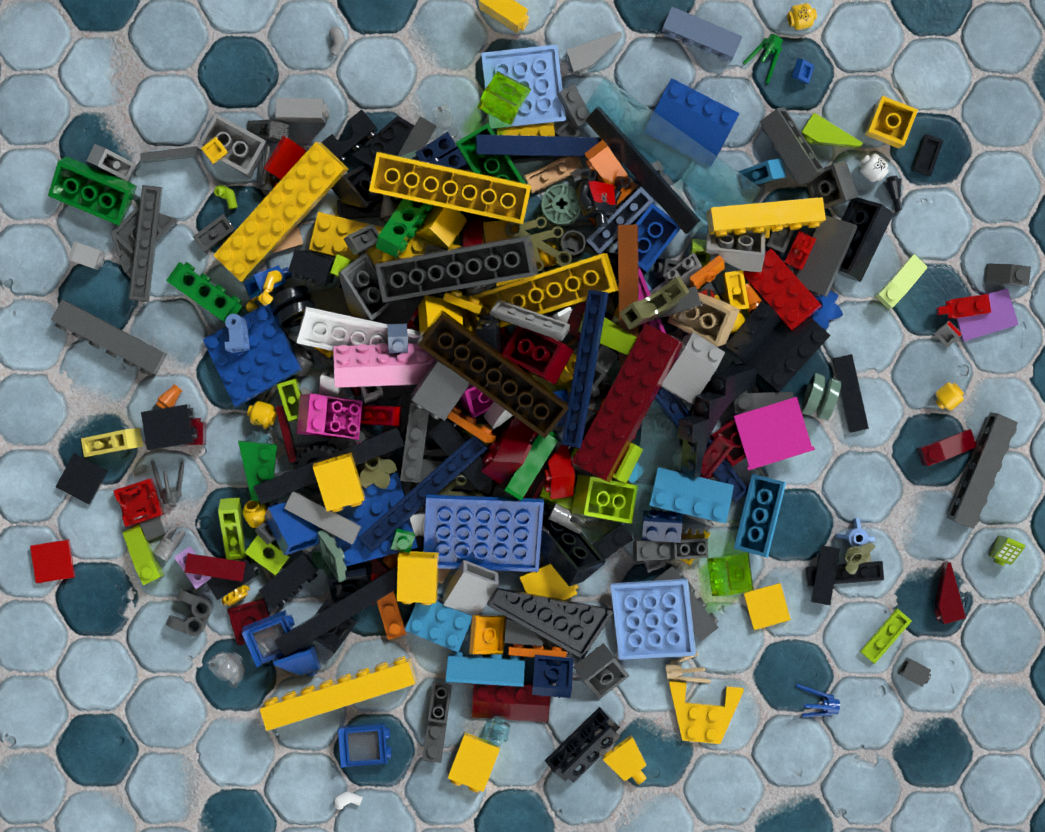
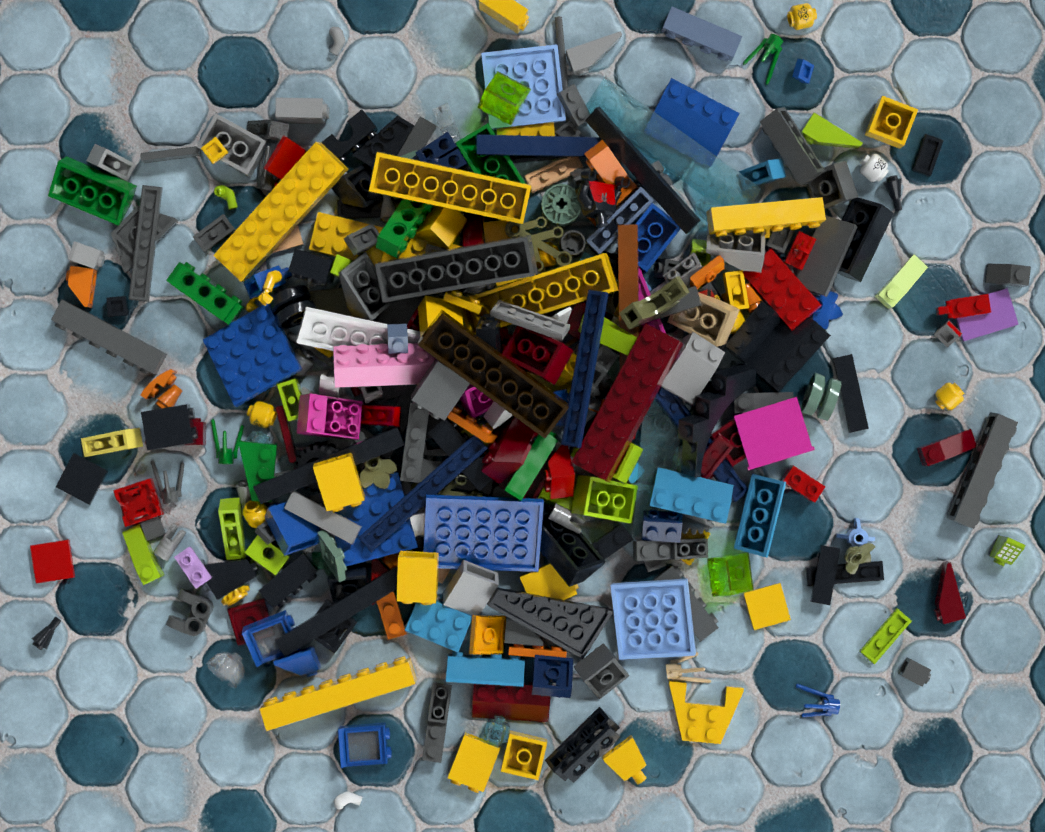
(44, 637): none -> black cone
(82, 283): none -> orange slope
(117, 306): none -> black plate
(164, 379): none -> orange slope
(214, 567): dark red tile -> none
(225, 454): none -> green plant
(237, 334): medium blue leg -> none
(243, 493): none -> light grey cone
(402, 540): green plate -> none
(524, 755): none -> yellow brick
(561, 51): none -> dark grey bar
(803, 483): none -> red brick

